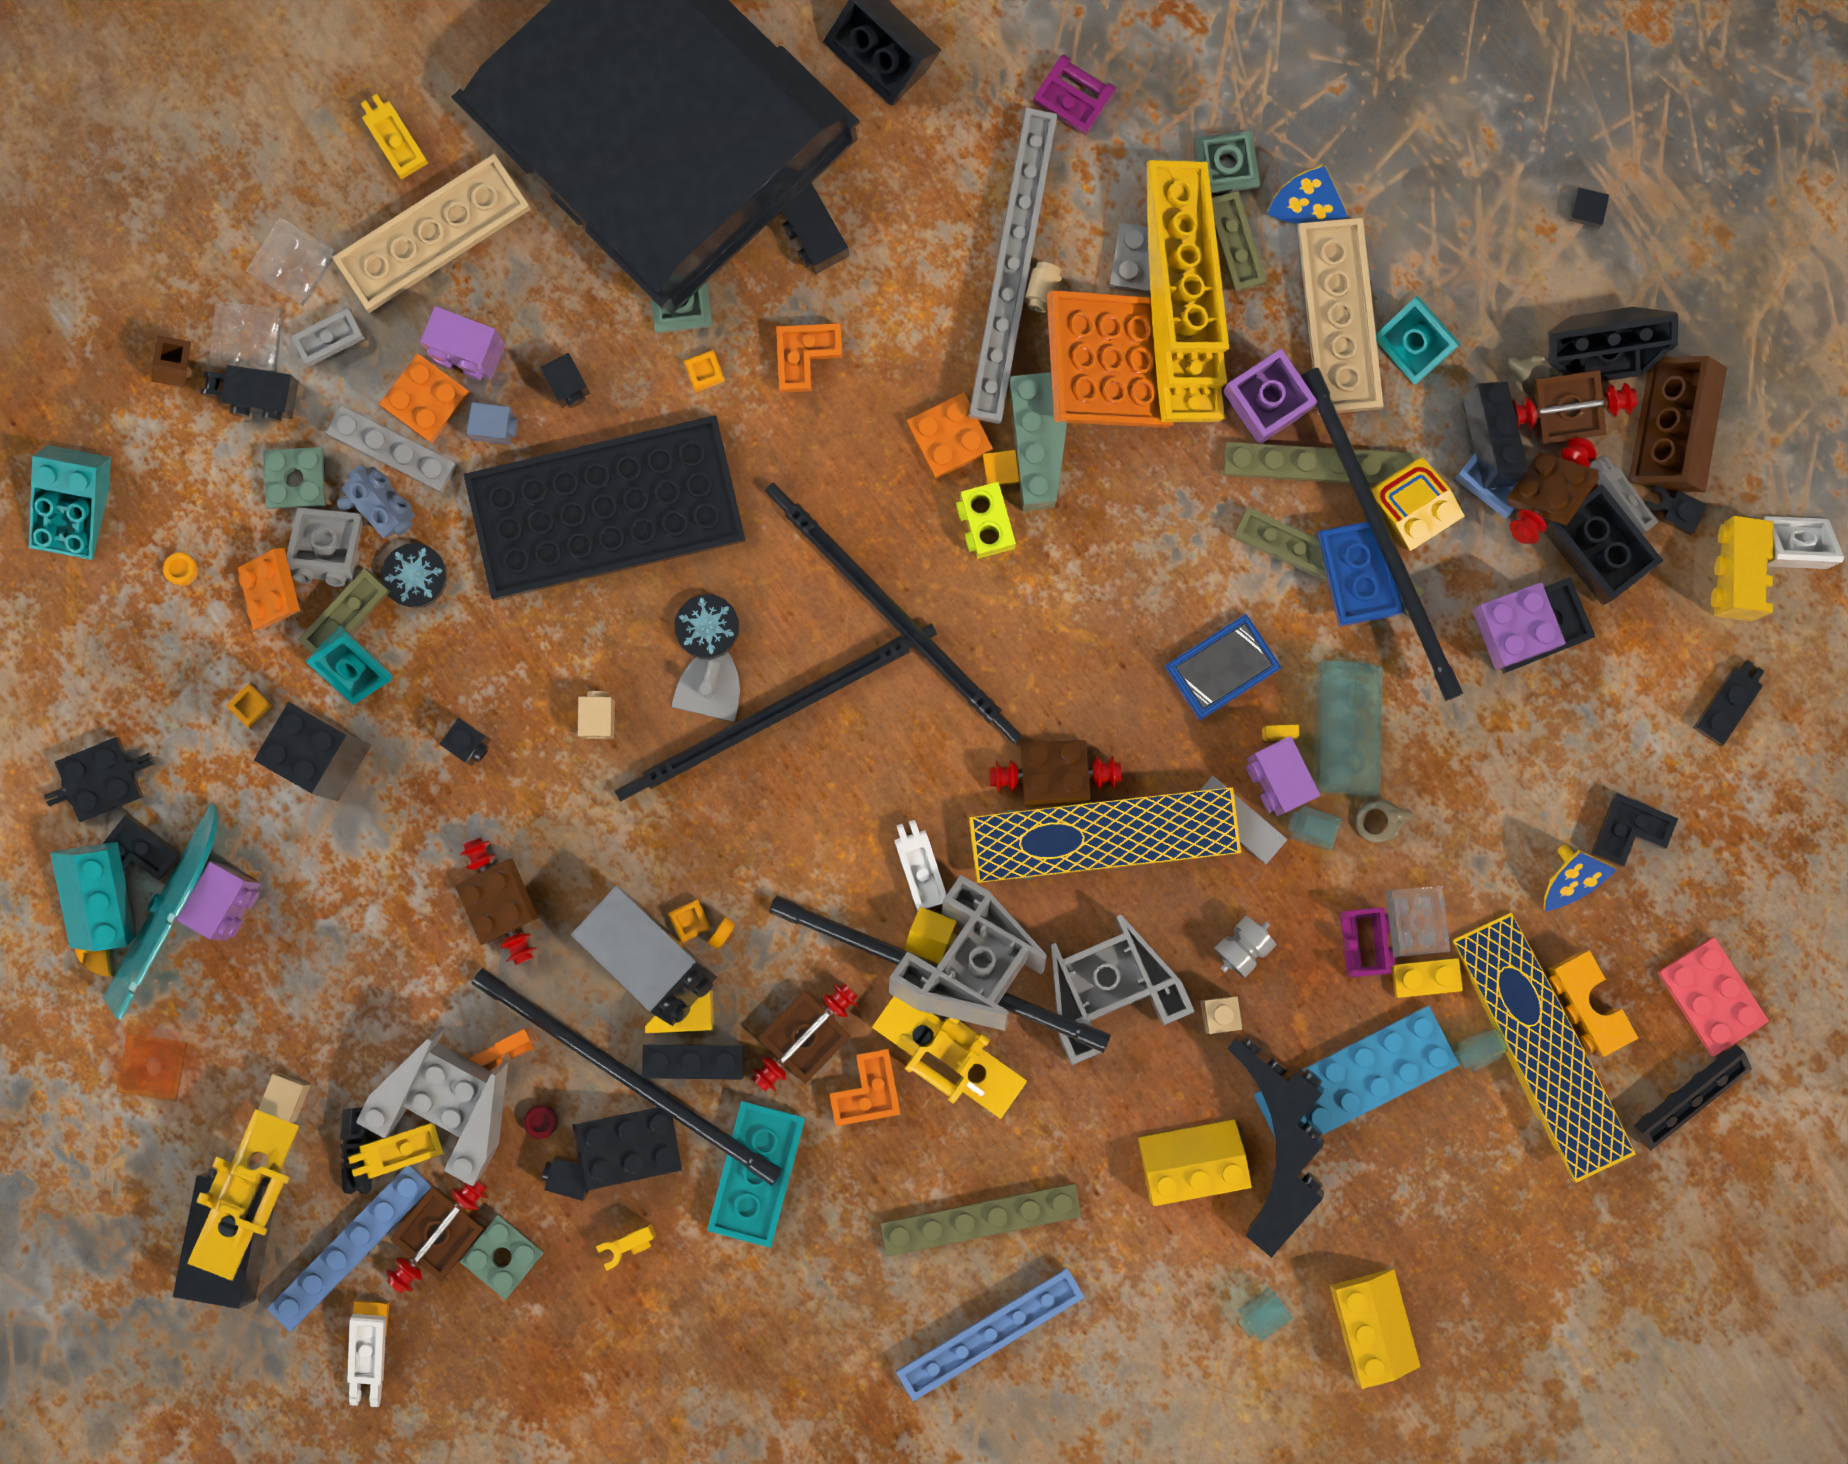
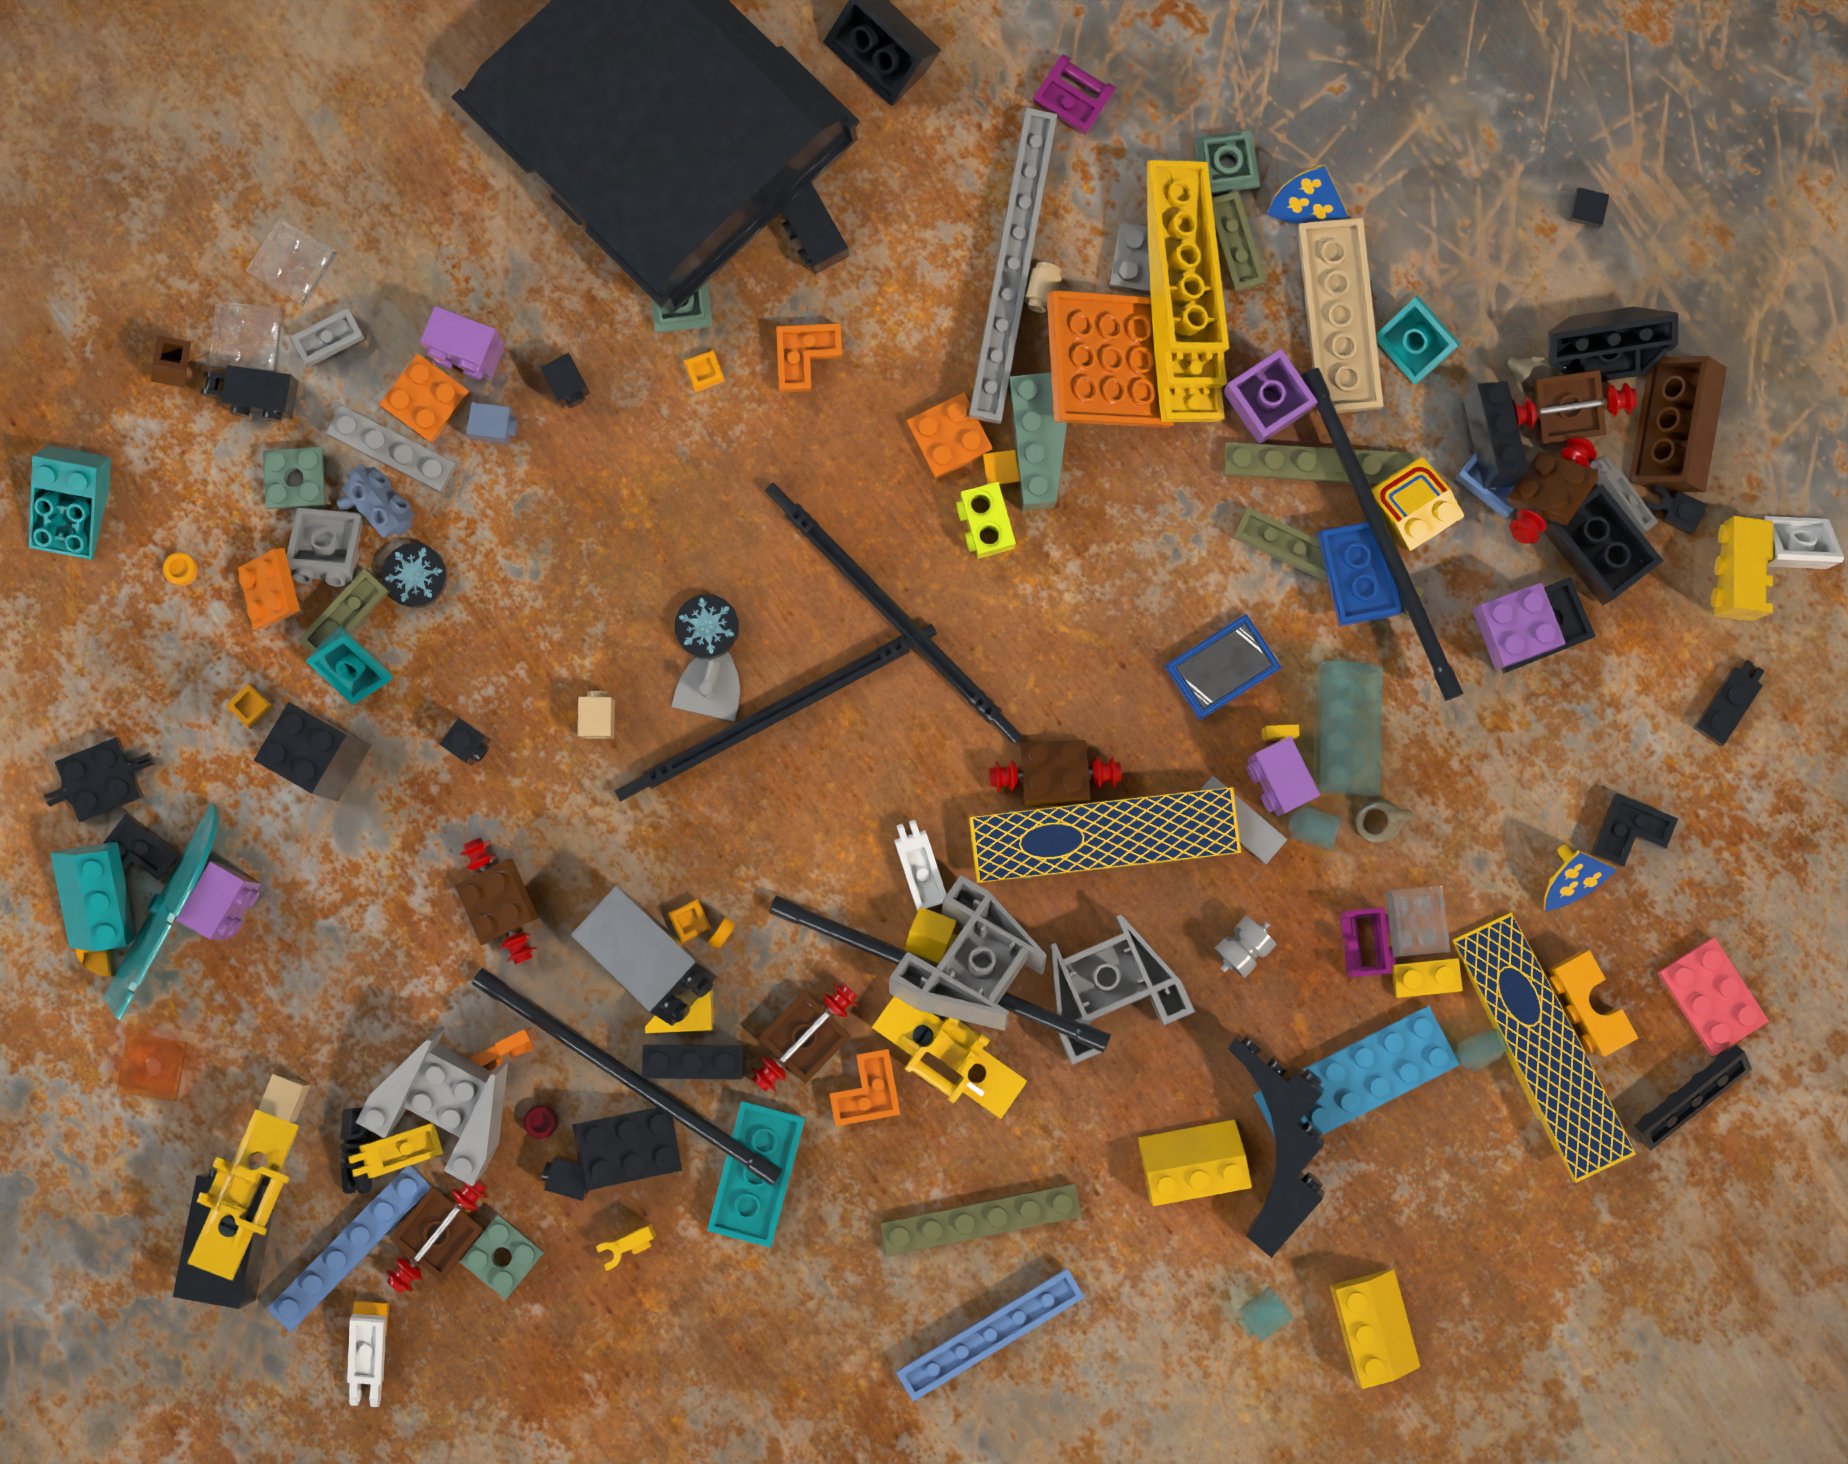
(393, 137): yellow hinge -> none
(431, 233): tan plate -> none
(604, 507): black plate -> none
(1221, 1015): tan brick -> none

